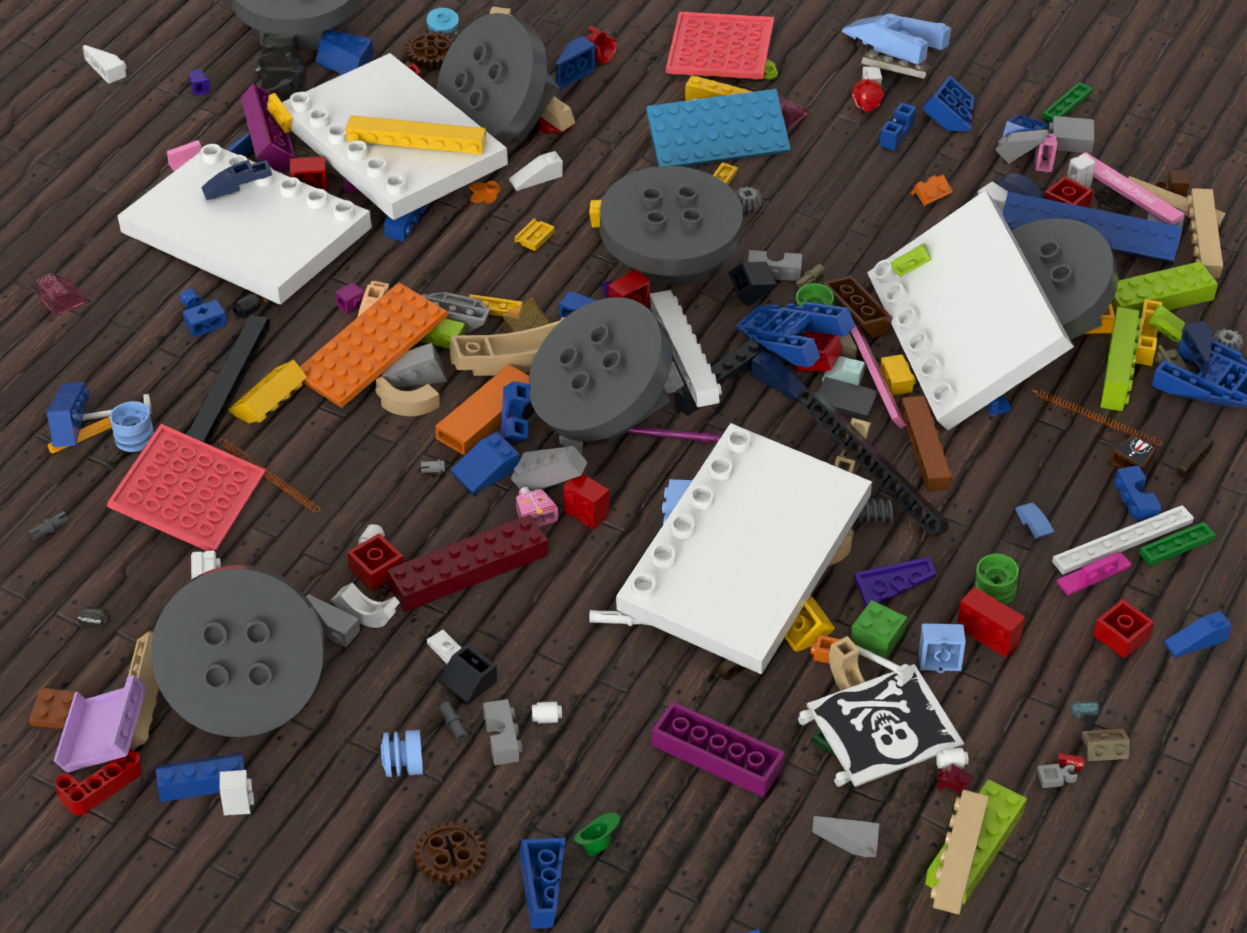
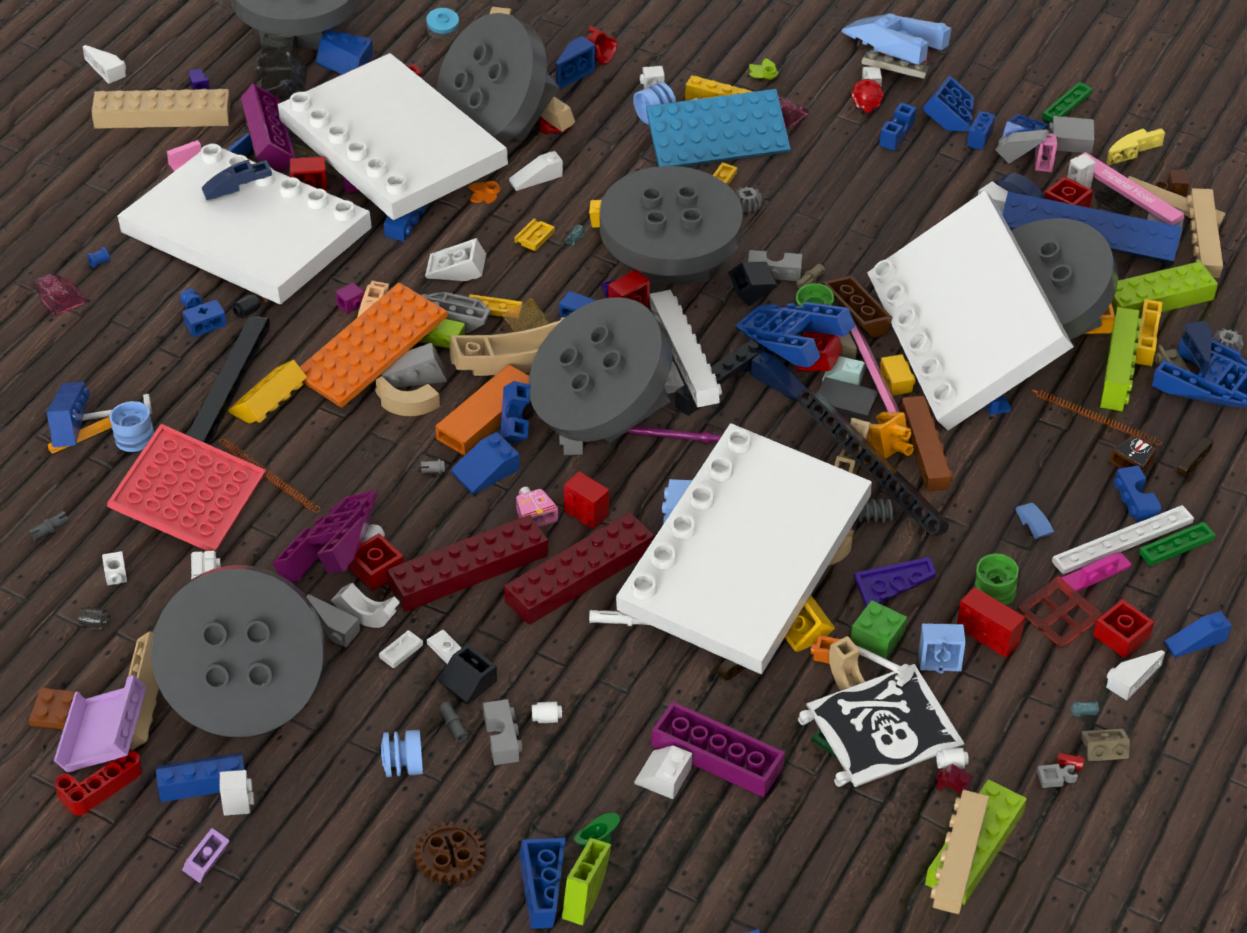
(98, 257): none -> blue bush
(114, 568): none -> white brick
(161, 108): none -> tan brick
(205, 855): none -> lavender brick
(280, 113): yellow plate -> none
(331, 540): none -> magenta wedge
(401, 649): none -> white plate
(416, 134): yellow brick -> none
(428, 49): reddish brown gear -> none
(457, 262): none -> white slope
(548, 467): light grey wedge -> none
(575, 234): none -> clear light blue pin
(578, 568): none -> dark red brick
(585, 881): none -> lime brick
(651, 76): none -> white brick
(654, 95): none -> light blue wheel
(665, 771): none -> white slope
(720, 45): coral plate -> none
(853, 836): light grey slope -> none
(890, 436): none -> light orange piece
(911, 260): lime panel -> none
(933, 190): orange bracket -> none
(981, 130): none -> blue brick
(1059, 612): none -> clear red window
(1132, 674): none -> white slope
(1135, 142): none -> light yellow slope
(1167, 323): lime panel -> none

